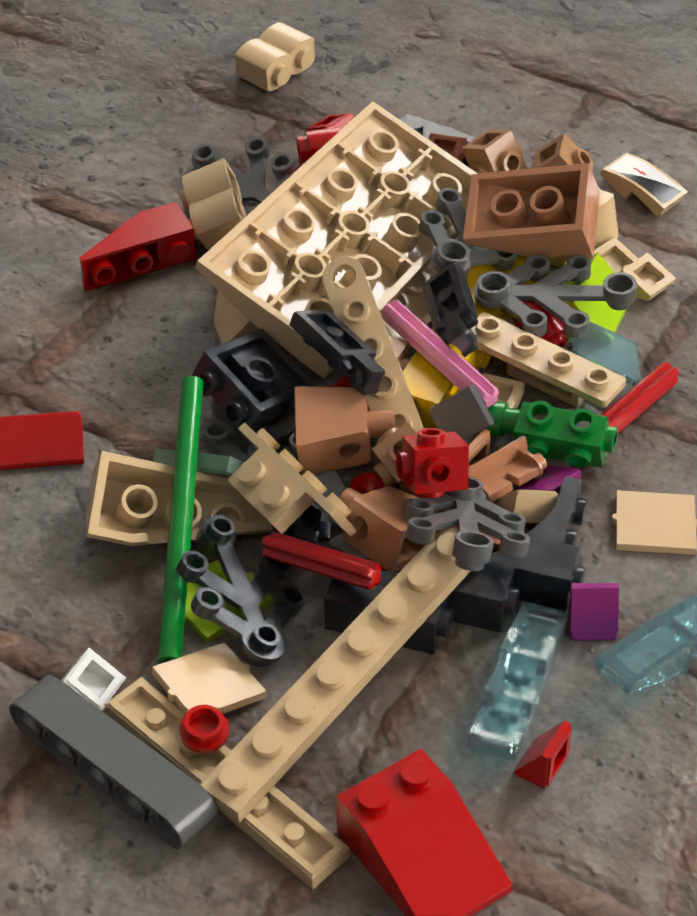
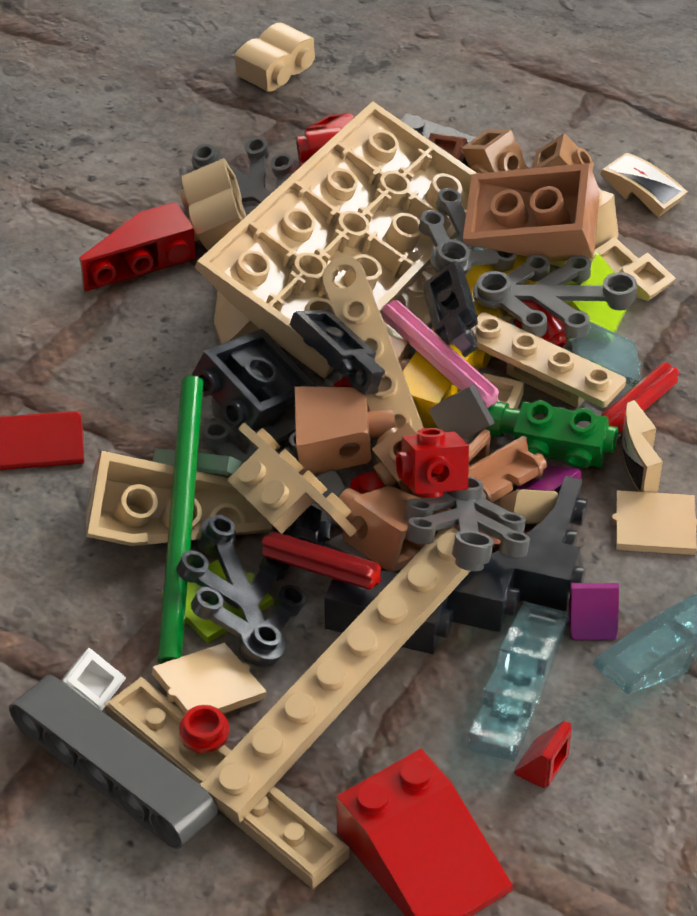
(638, 453): none -> tan slope

